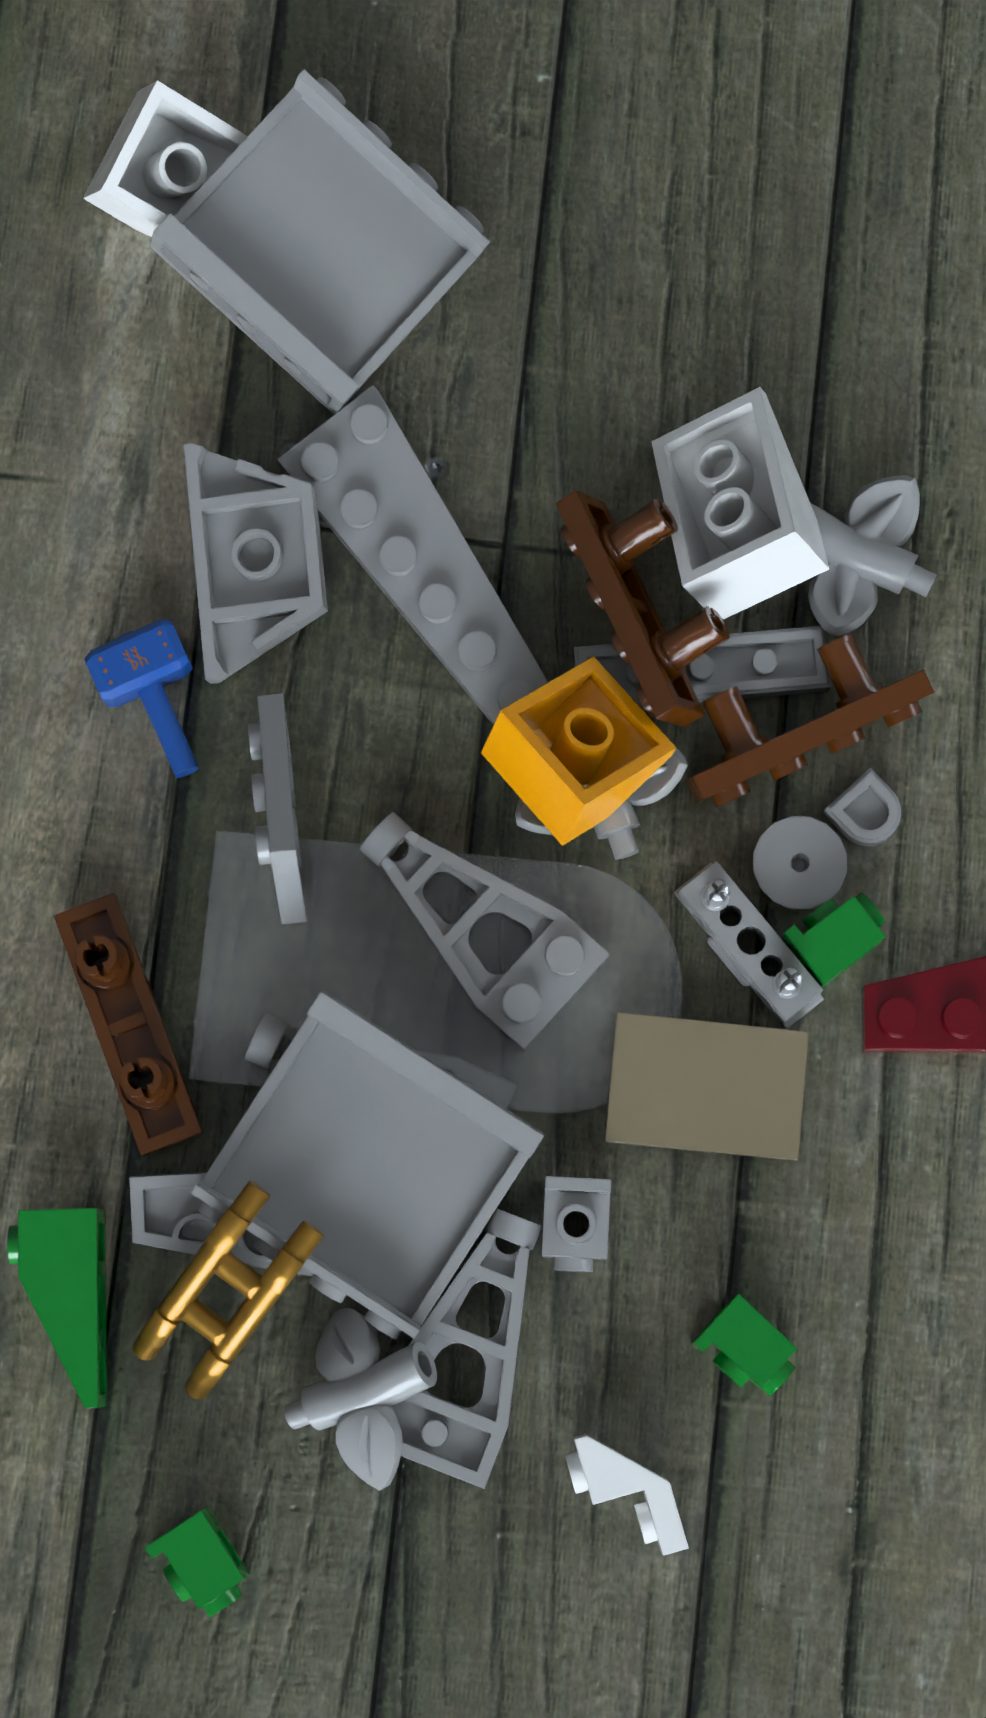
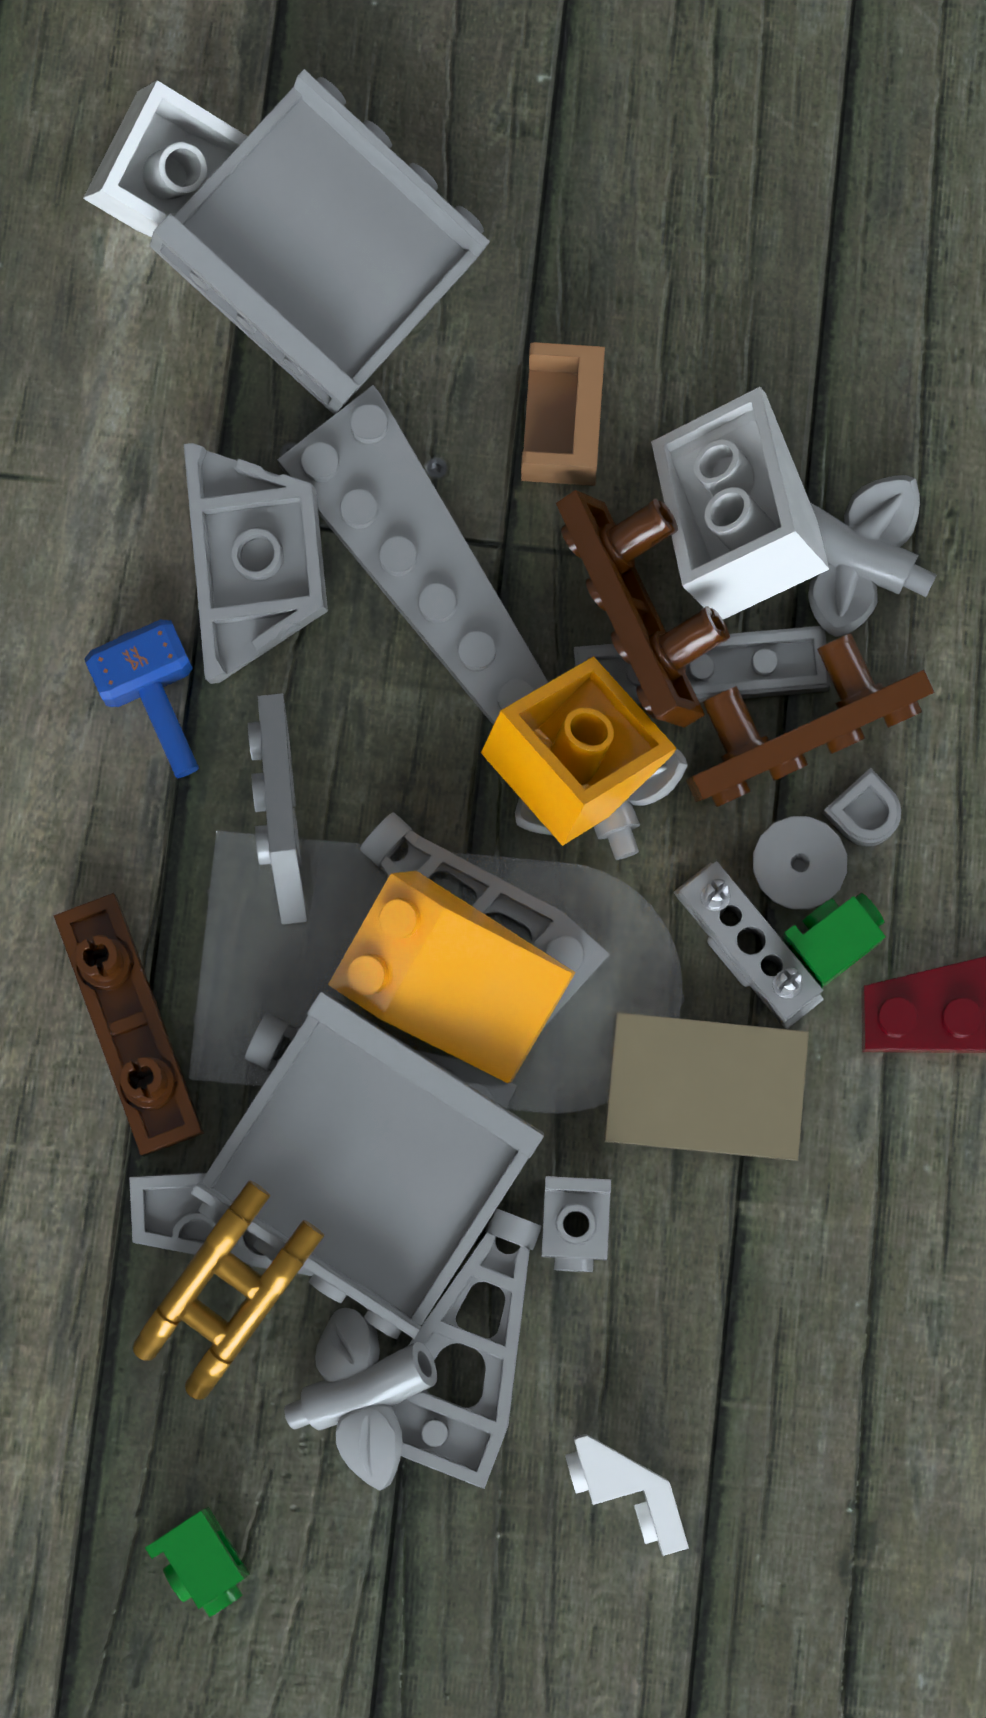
(65, 1279): green slope -> none
(451, 975): none -> light orange slope
(563, 413): none -> medium nougat panel
(747, 1346): green brick -> none

